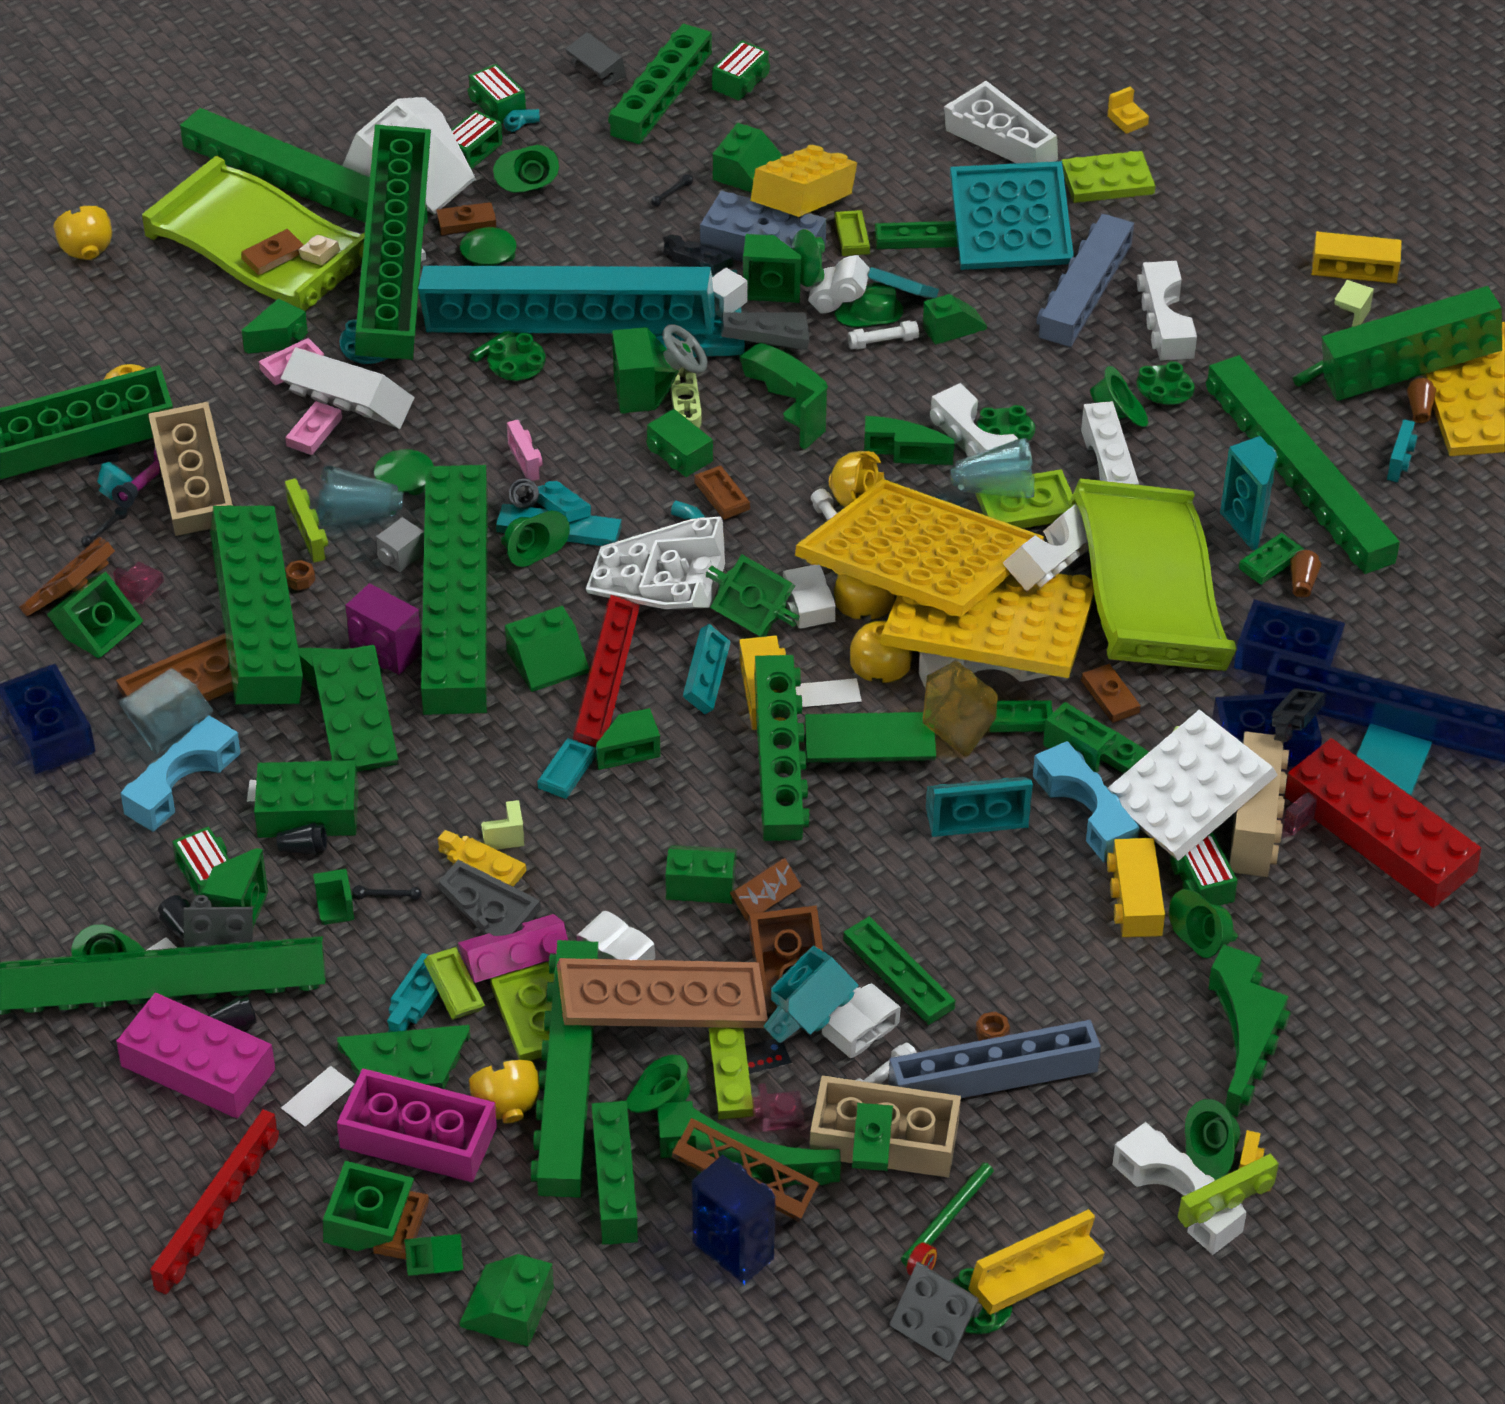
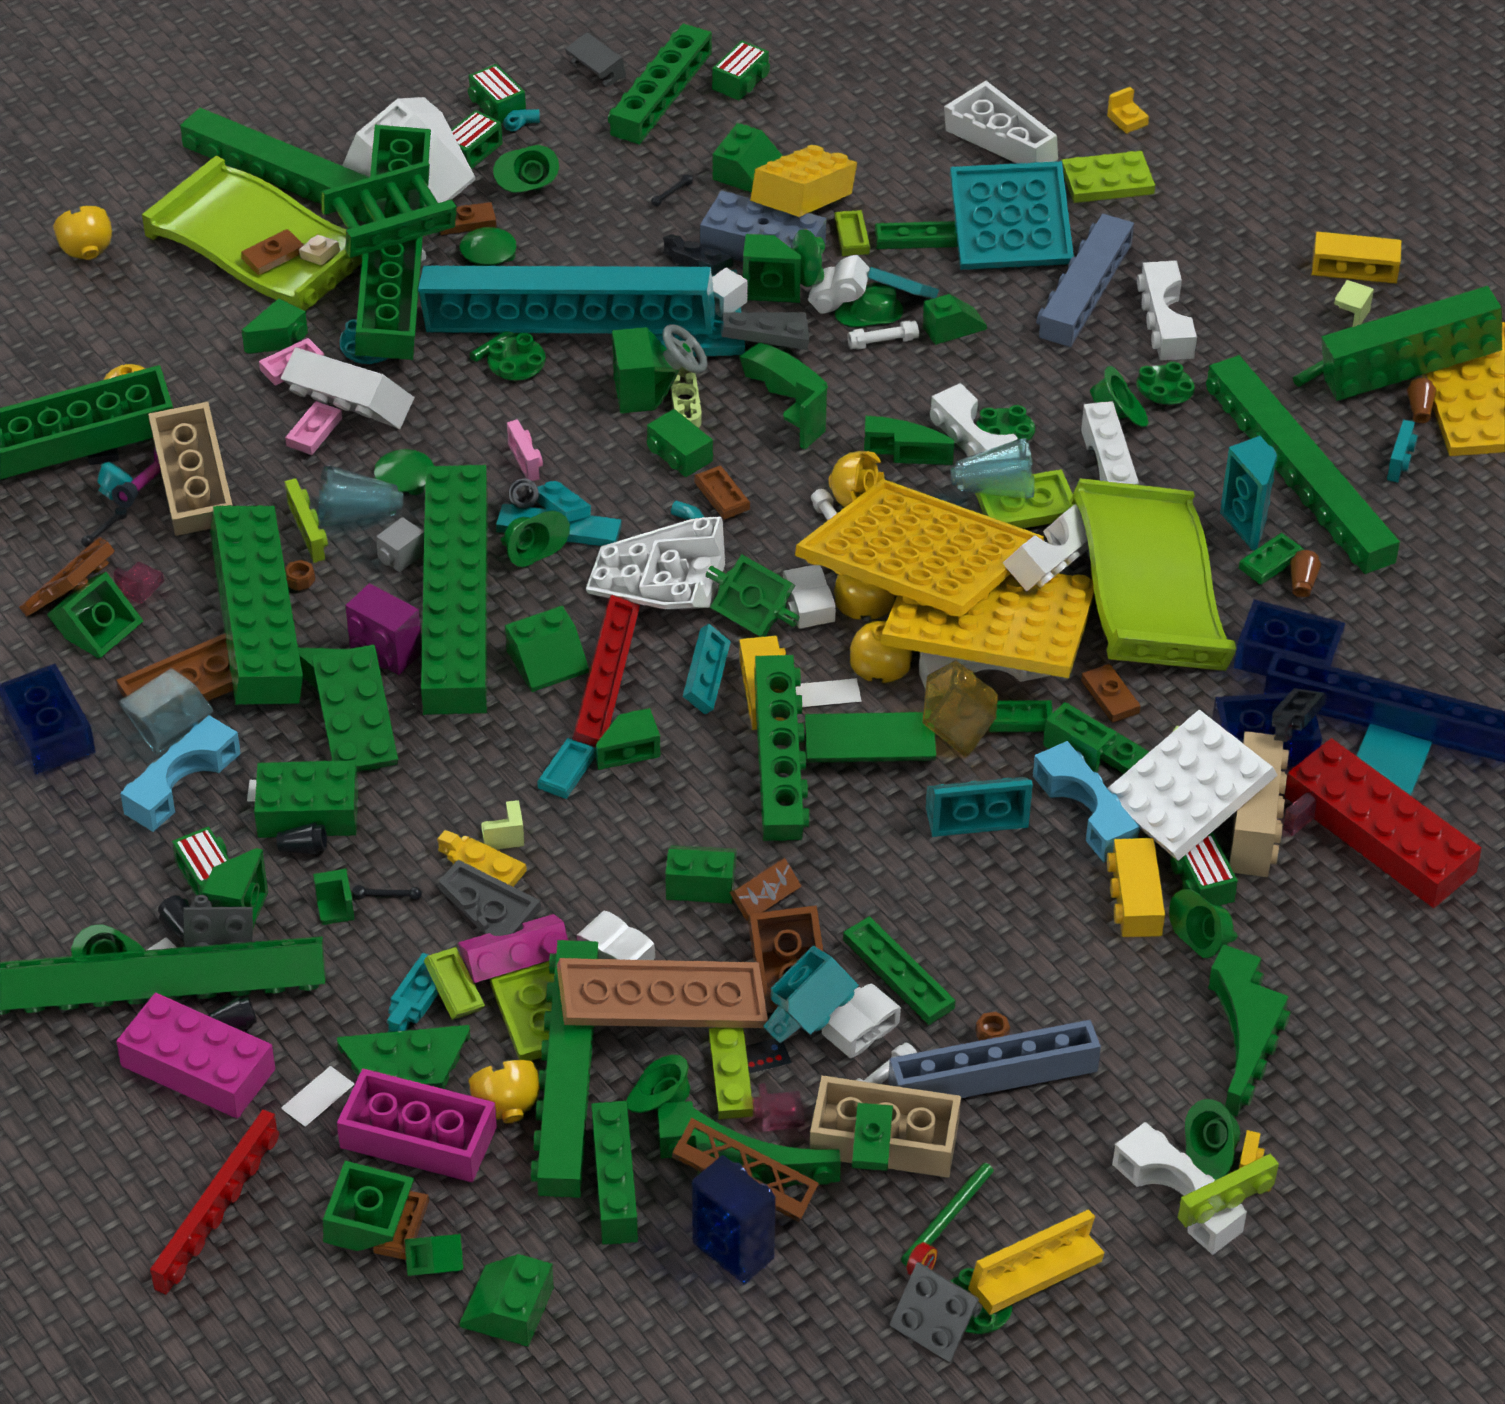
(396, 229): none -> green fence

